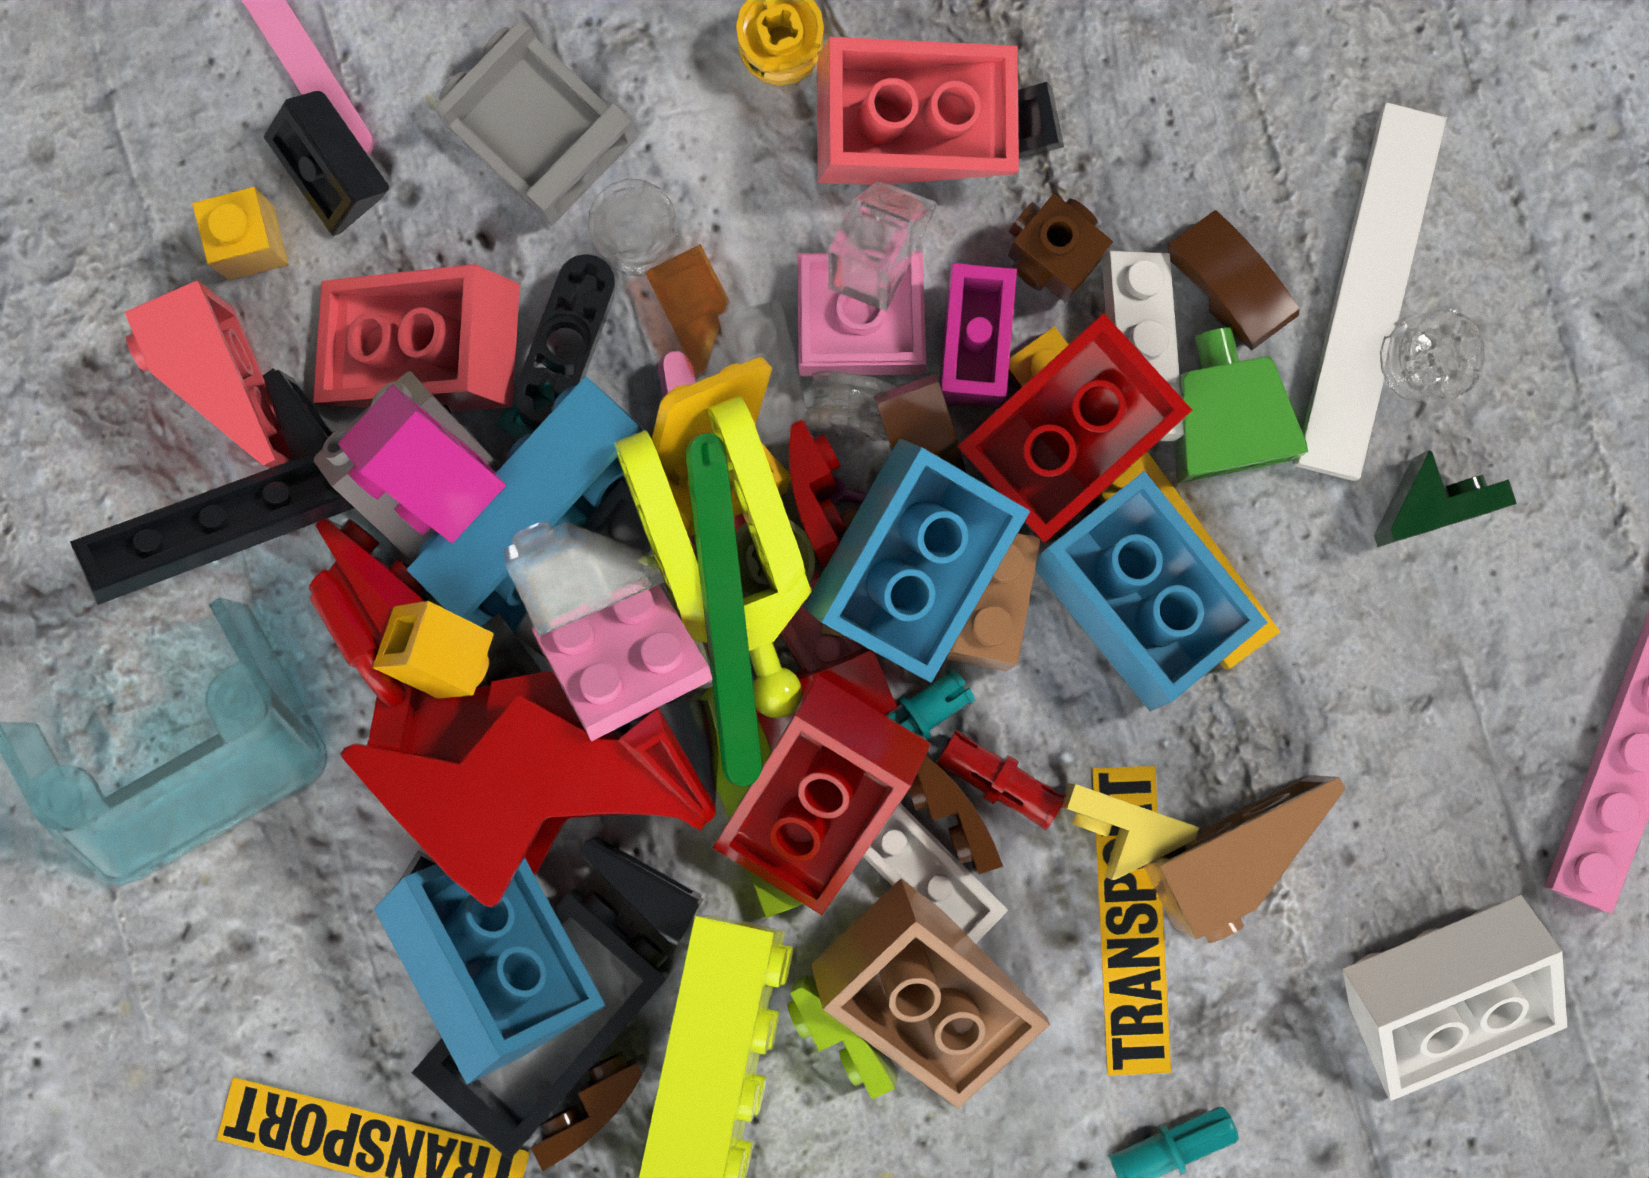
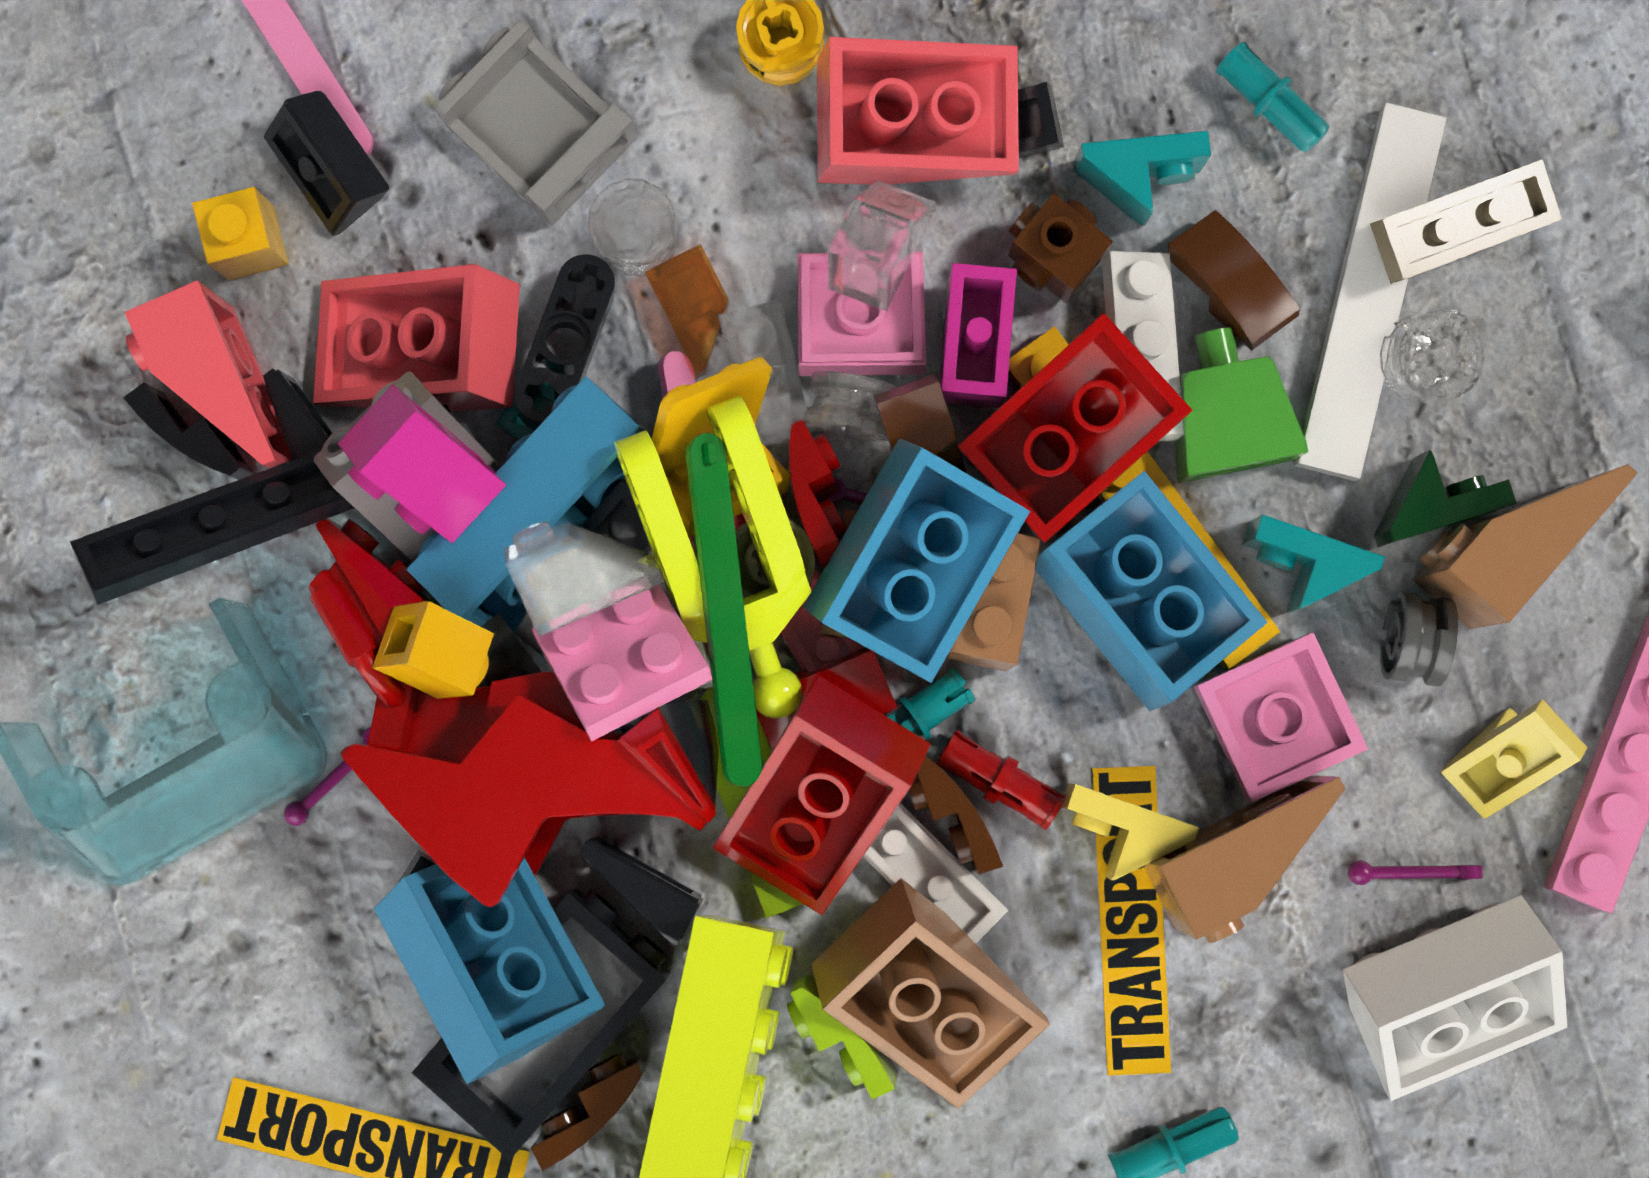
(199, 442): none -> black slope
(298, 811): none -> magenta hinge
(1124, 167): none -> teal slope
(1273, 97): none -> teal axle
(1280, 717): none -> bright pink plate
(1324, 562): none -> teal slope
(1362, 872): none -> magenta hinge
(1419, 639): none -> dark grey wheel
(1466, 221): none -> plate
(1507, 558): none -> medium nougat slope
(1513, 757): none -> light yellow slope

